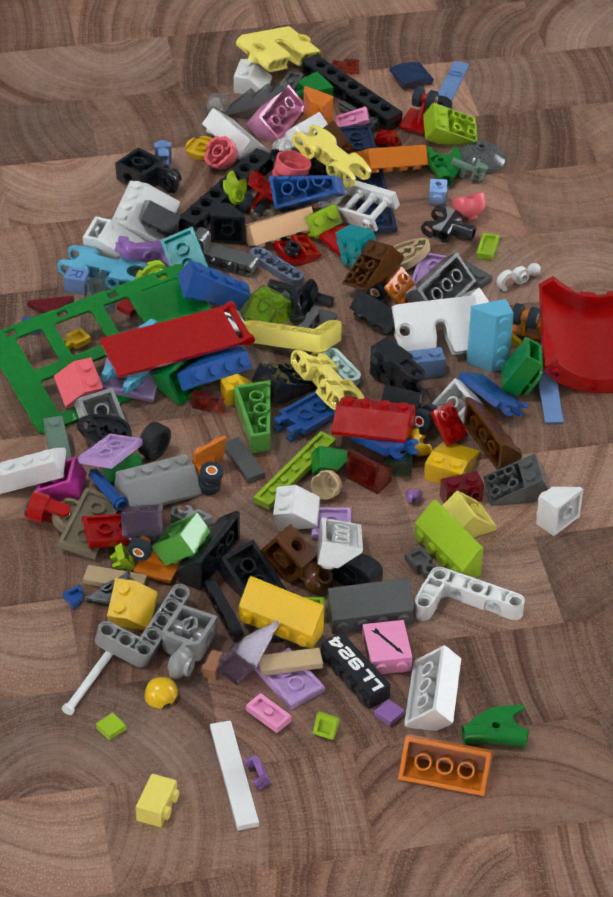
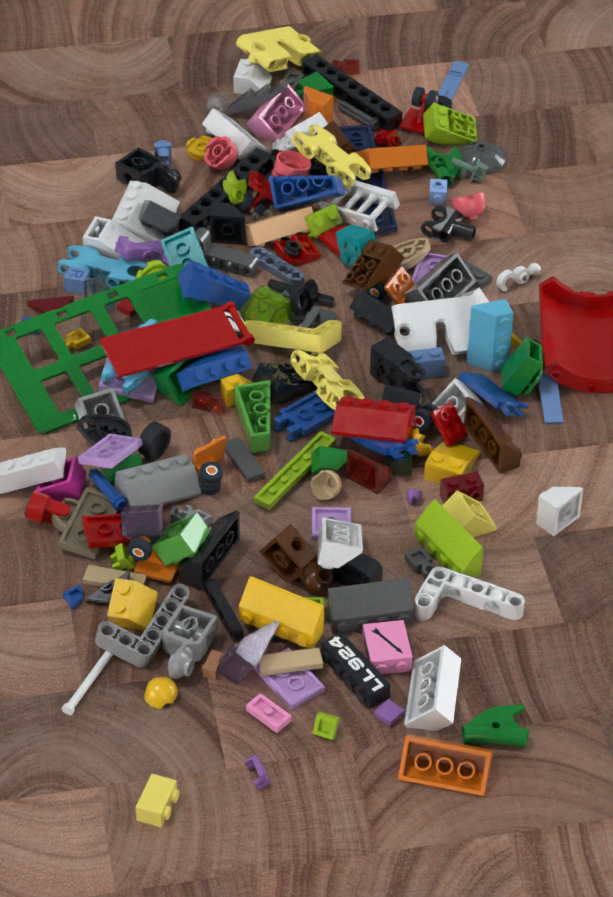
(56, 434): sand green slope -> none
(77, 381): coral slope -> none
(111, 726): lime tile -> none
(234, 775): white tile -> none
(246, 562): black slope -> none
(295, 507): white slope -> none
(346, 368): light aqua plate -> none
(352, 118): bright pink plate -> none
(411, 74): dark blue slope -> none
(487, 246): lime tile -> none
(517, 482): dark grey slope -> none
(526, 322): plate -> none

